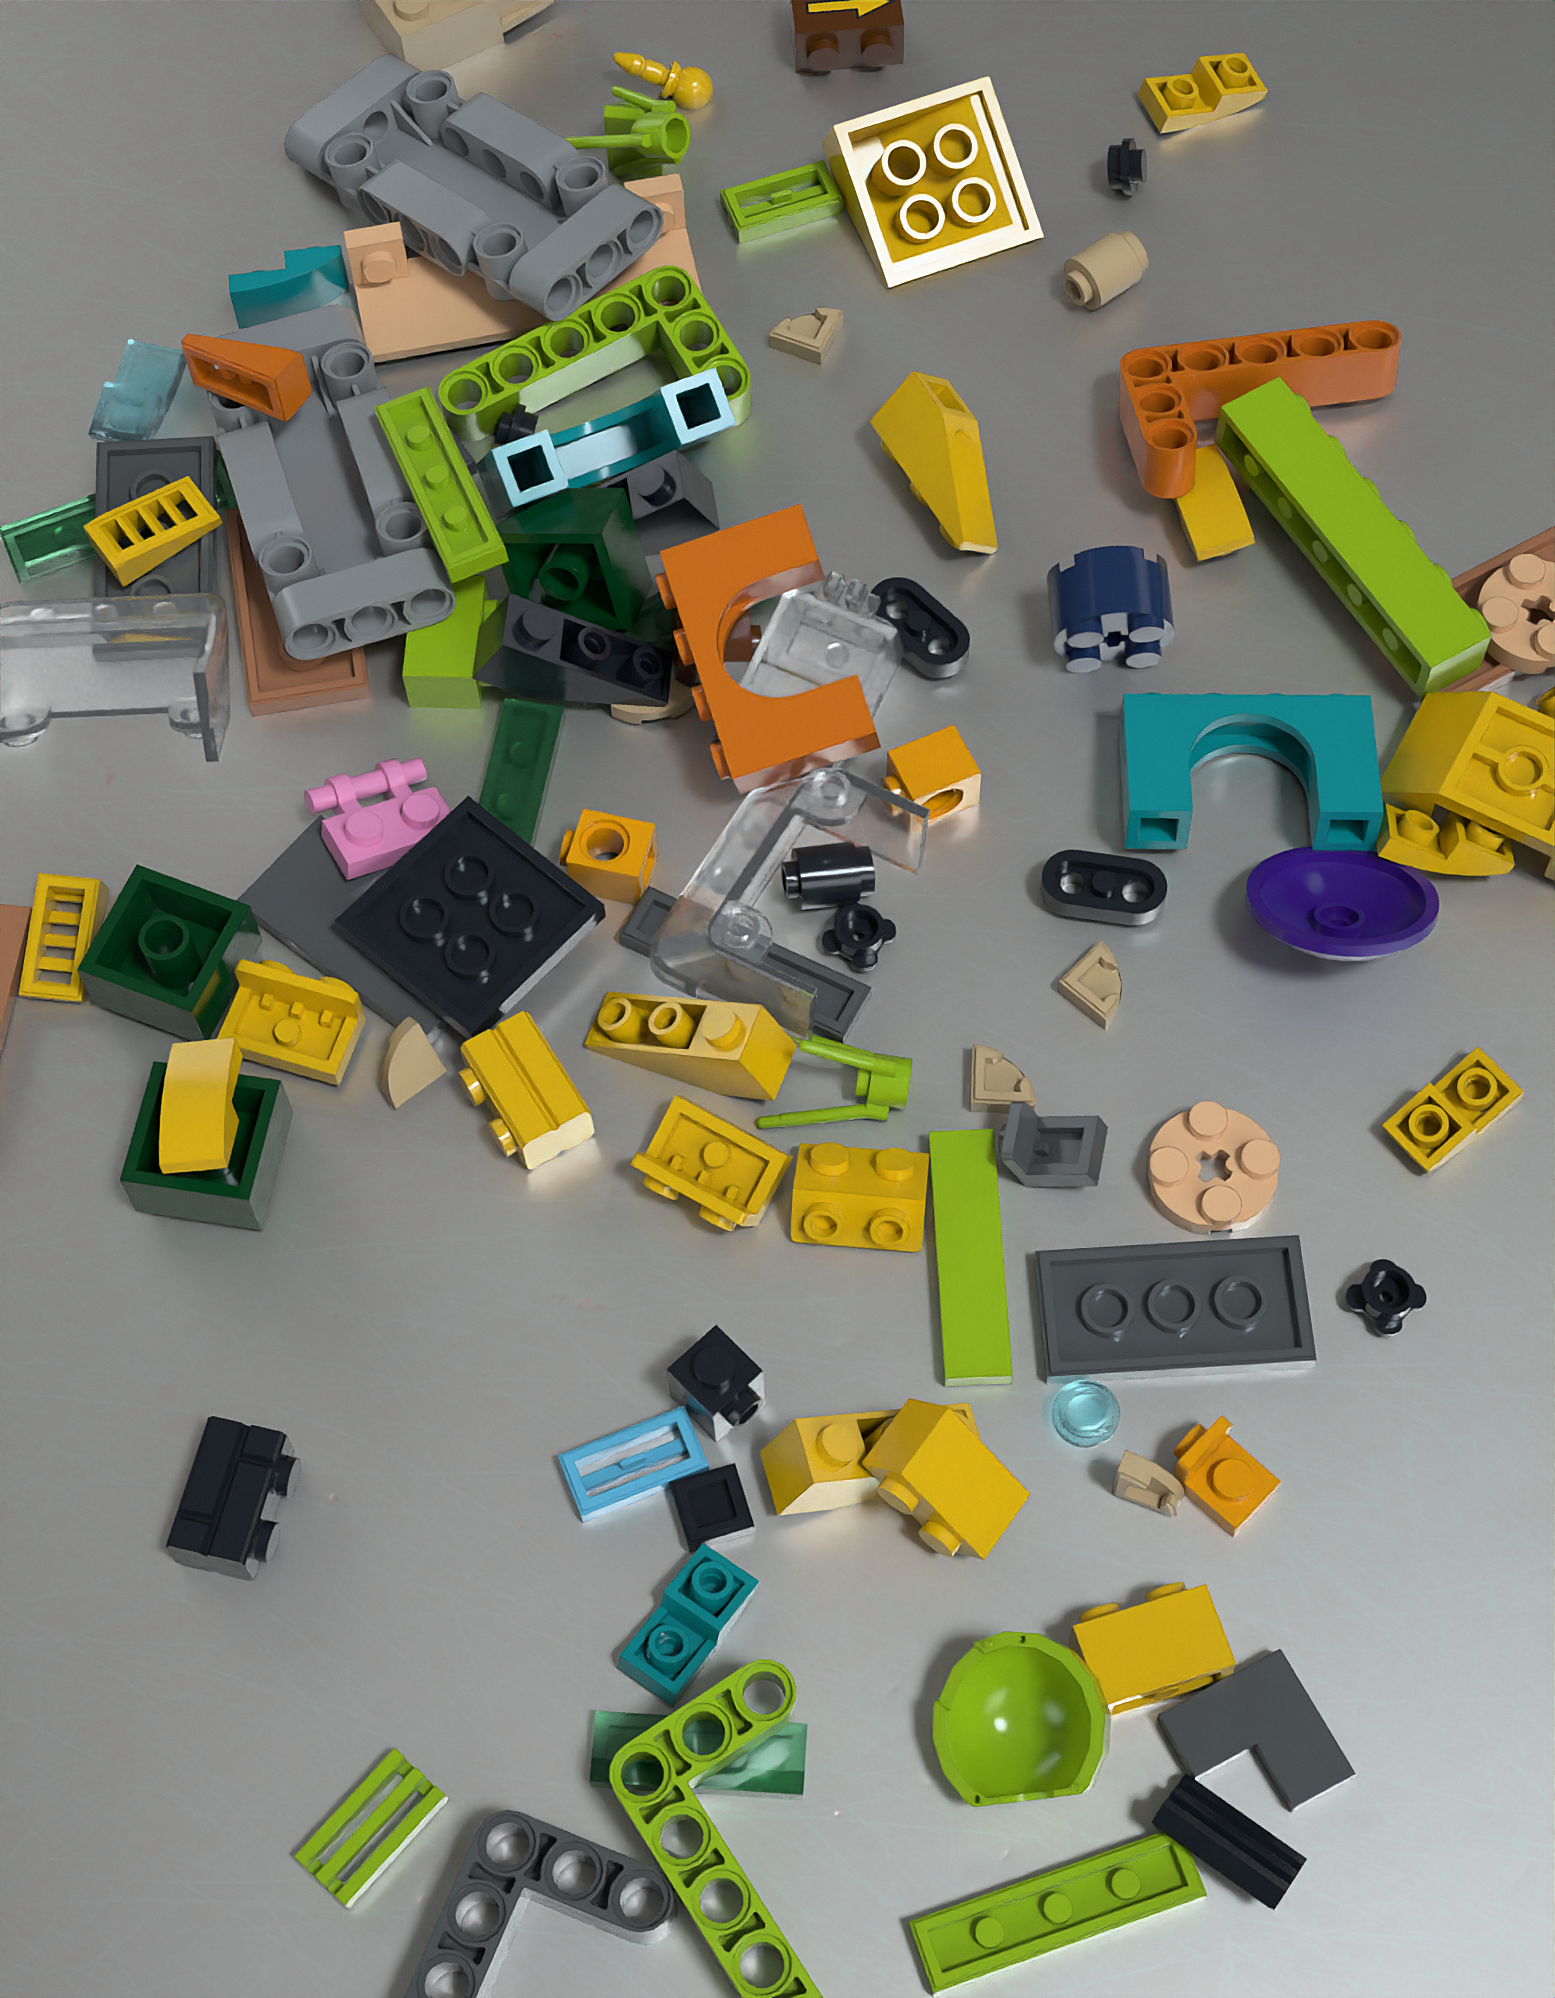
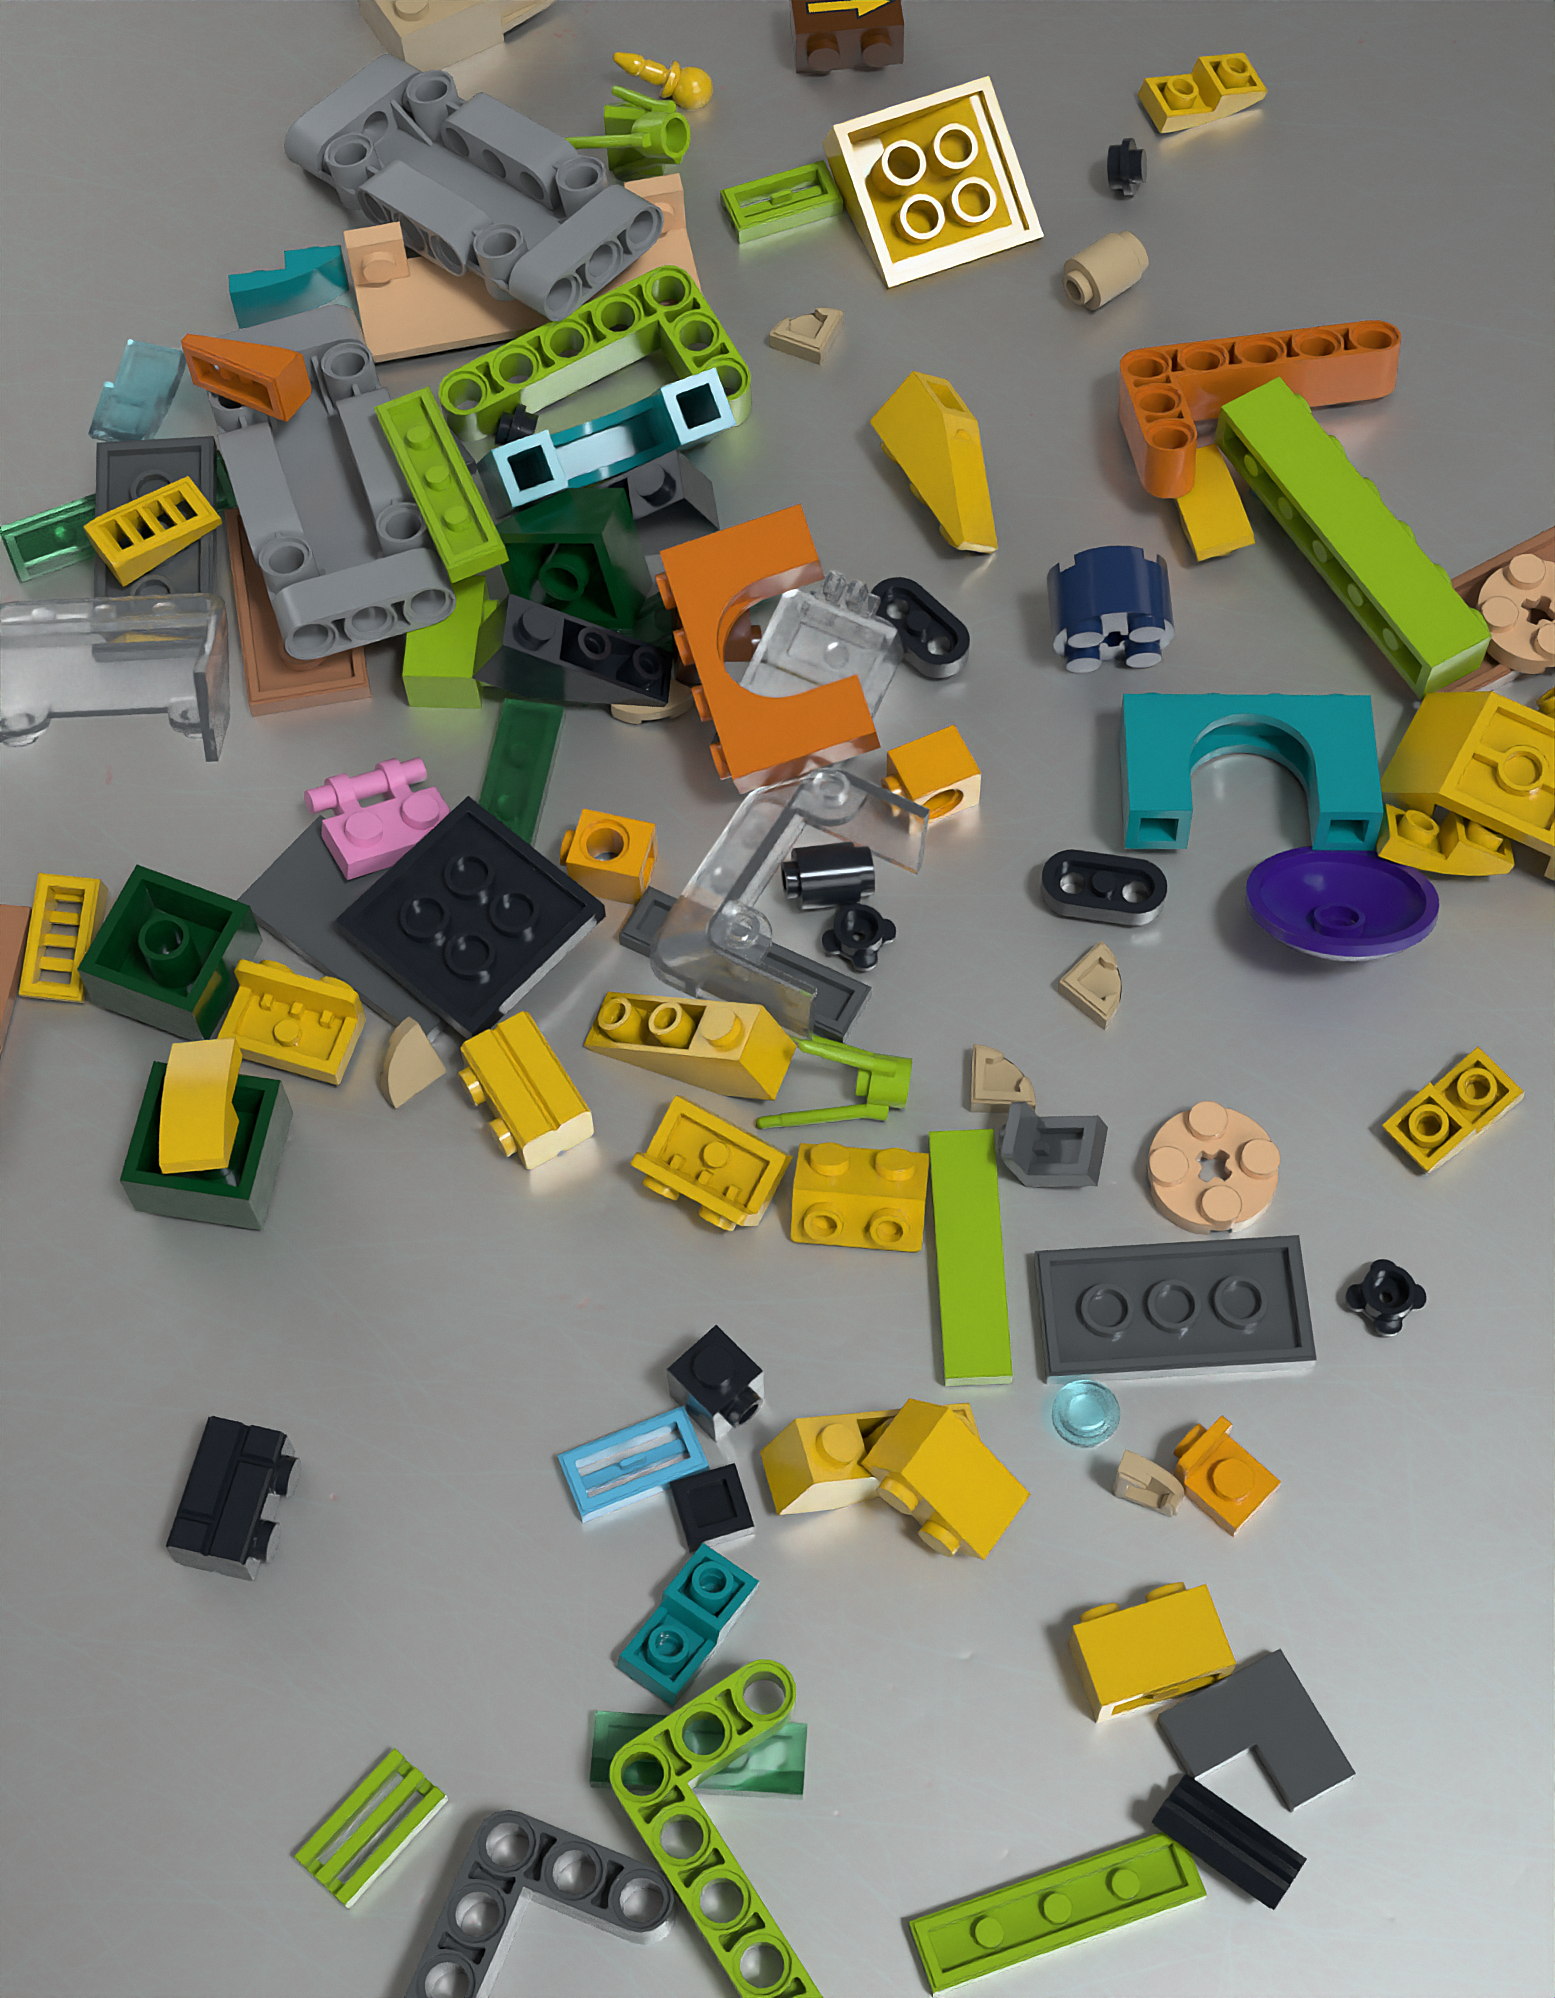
(1021, 1721): lime cylinder -> none

